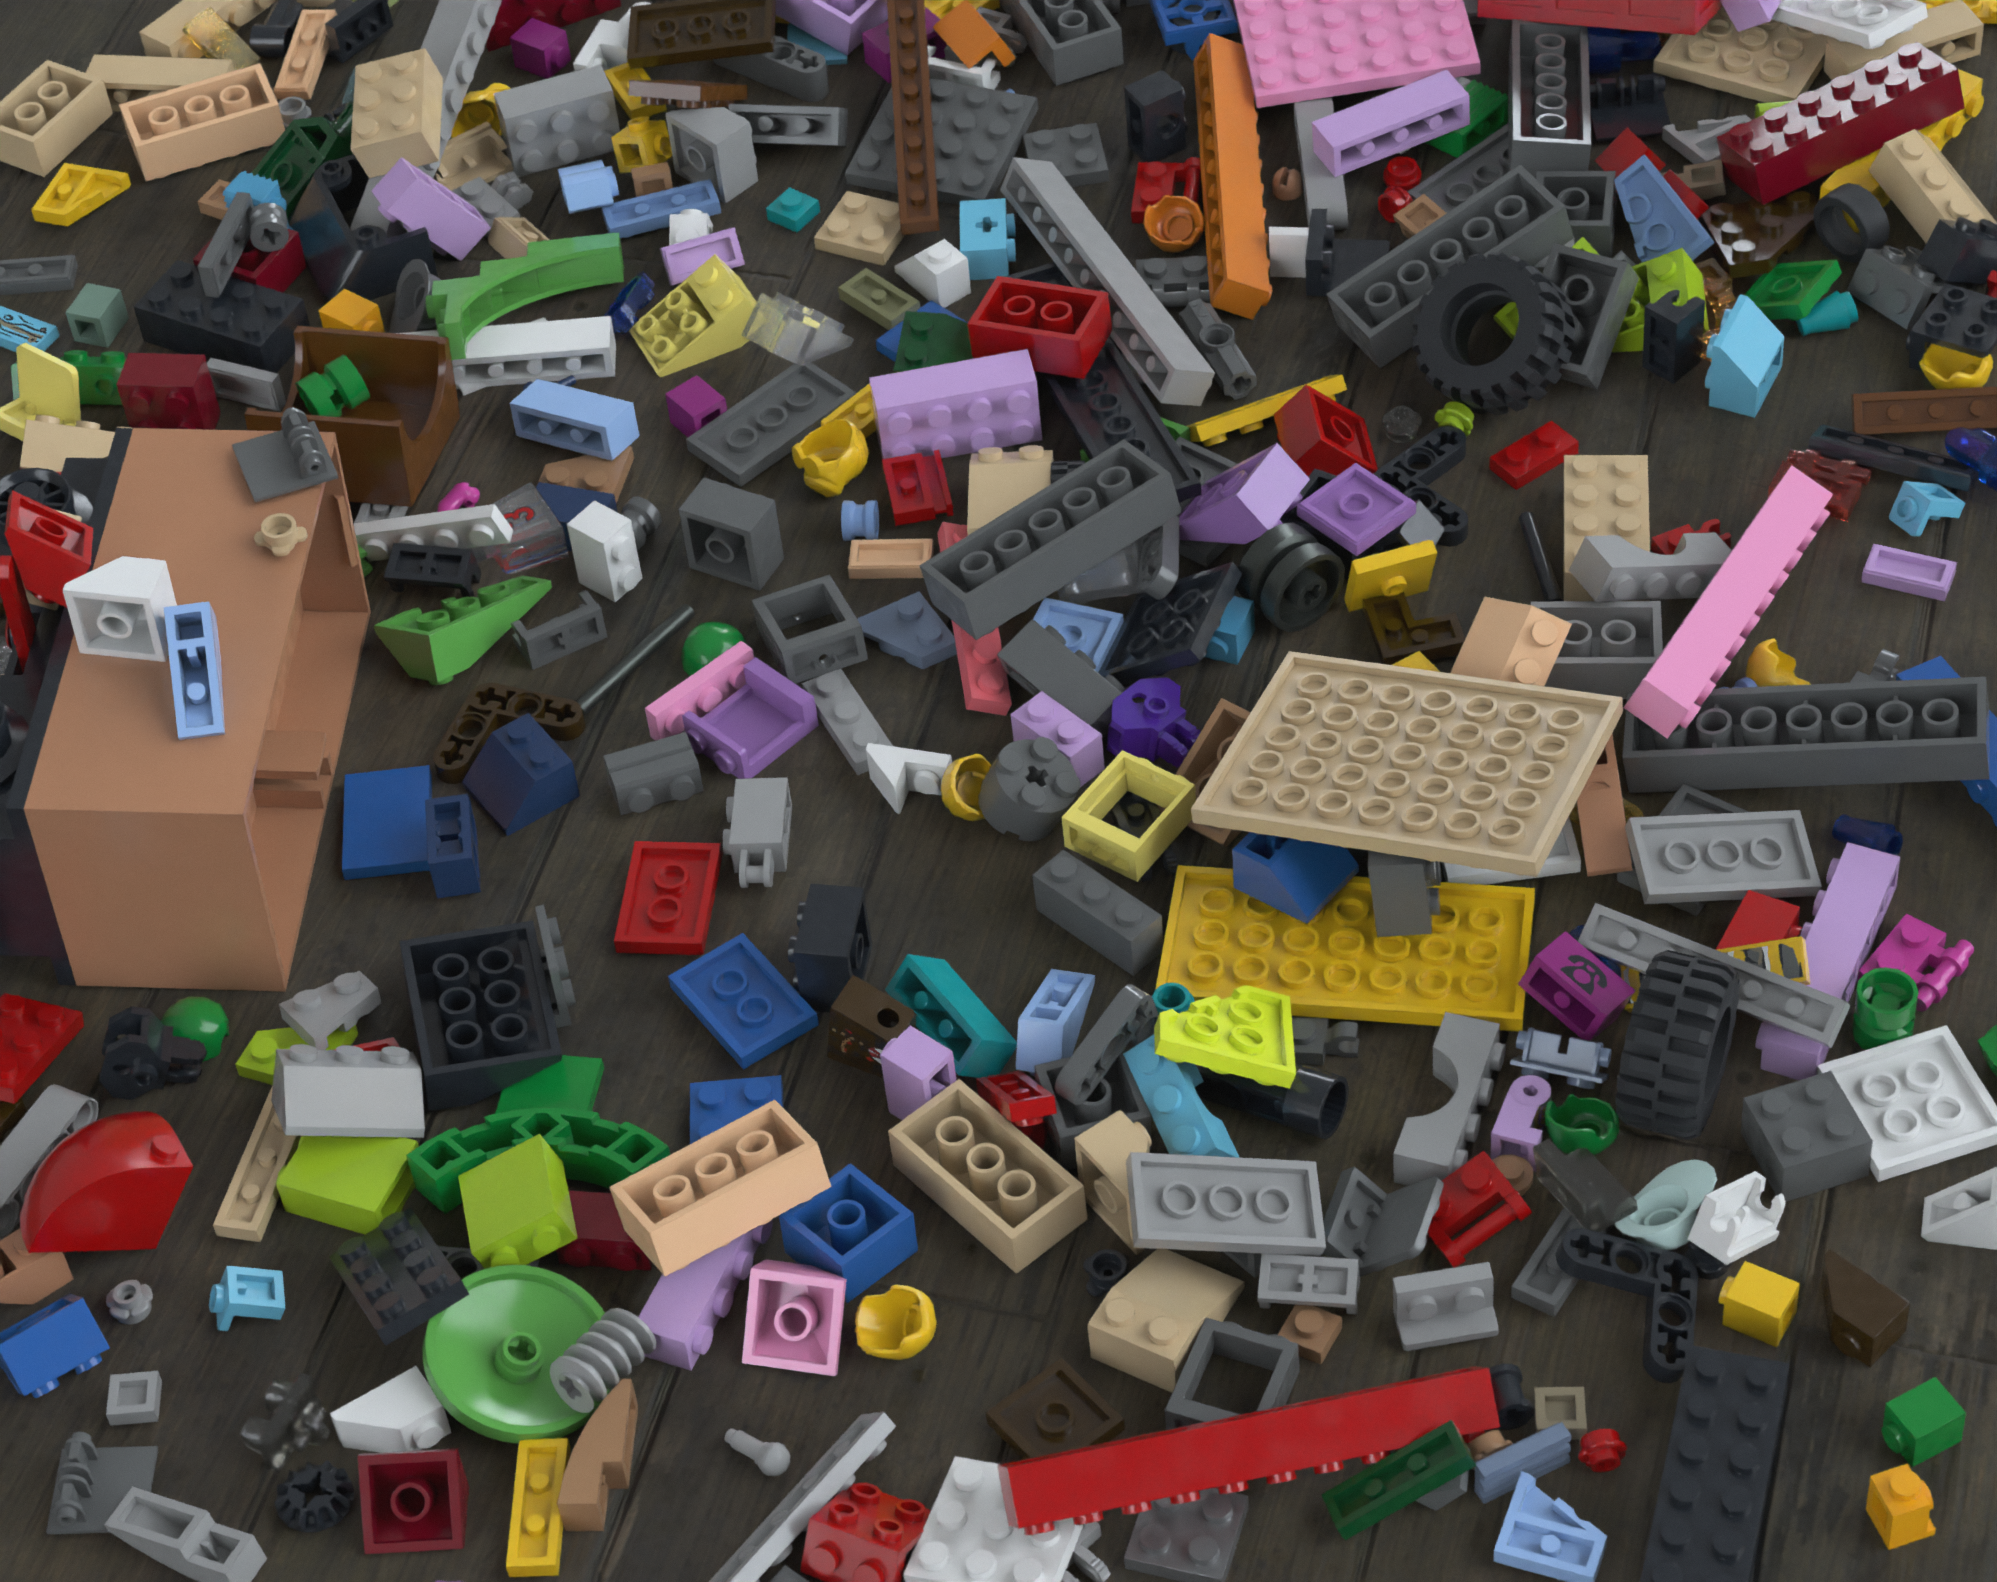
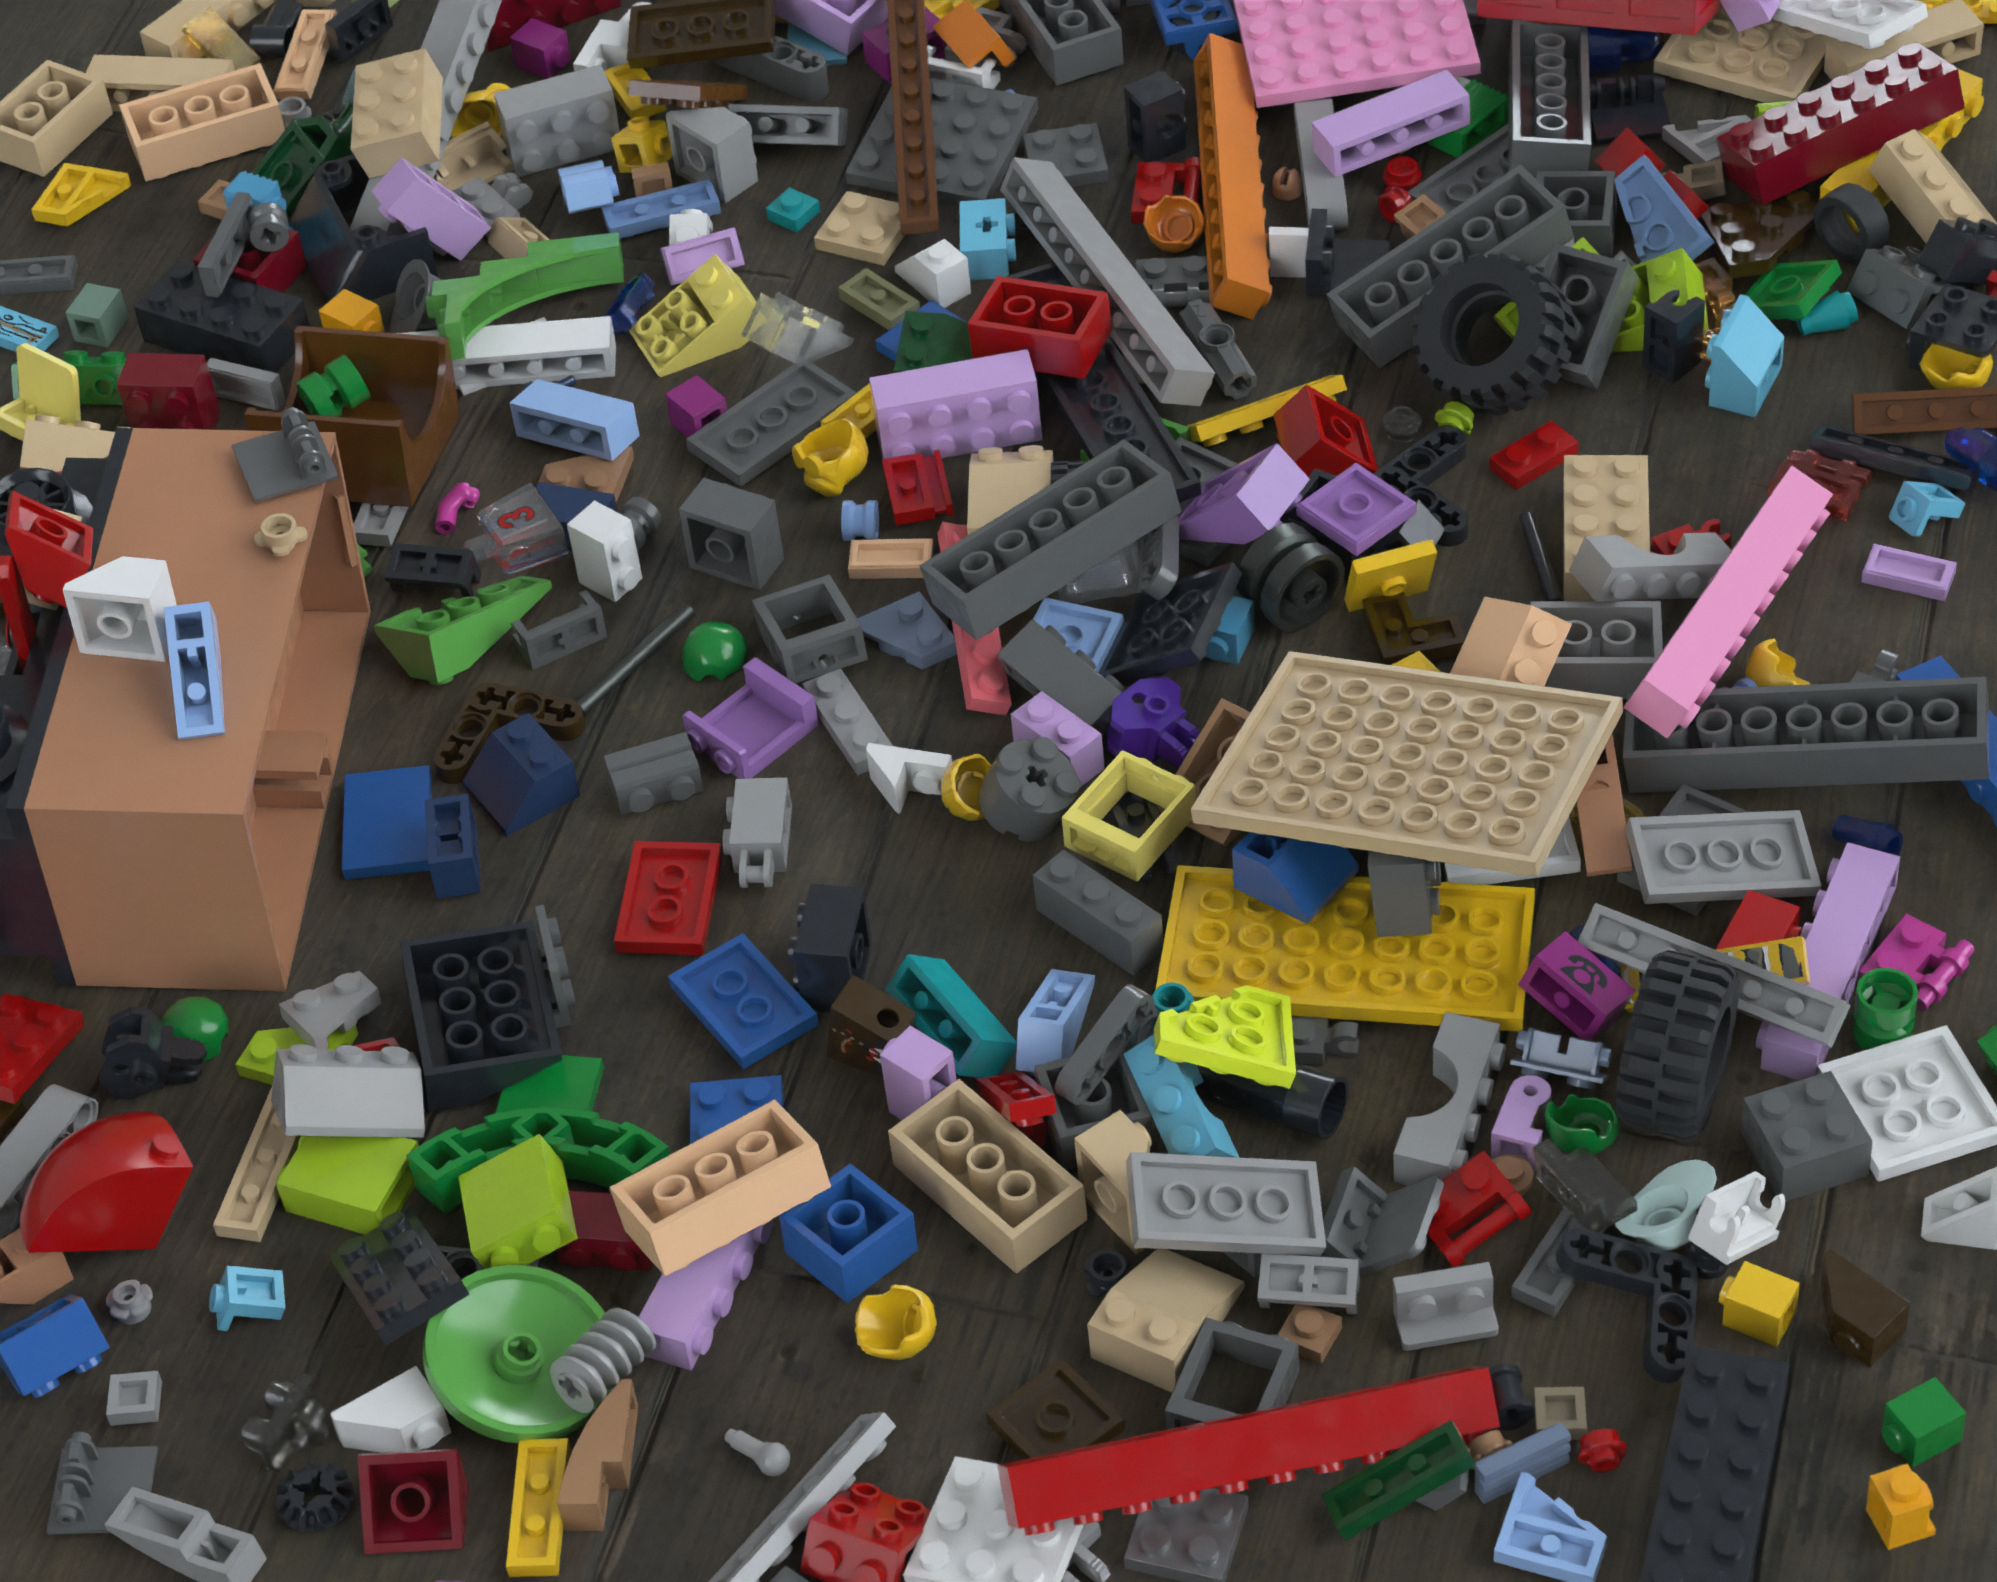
(450, 529): white plate -> none
(699, 692): bright pink plate -> none
(794, 1317): bright pink slope -> none

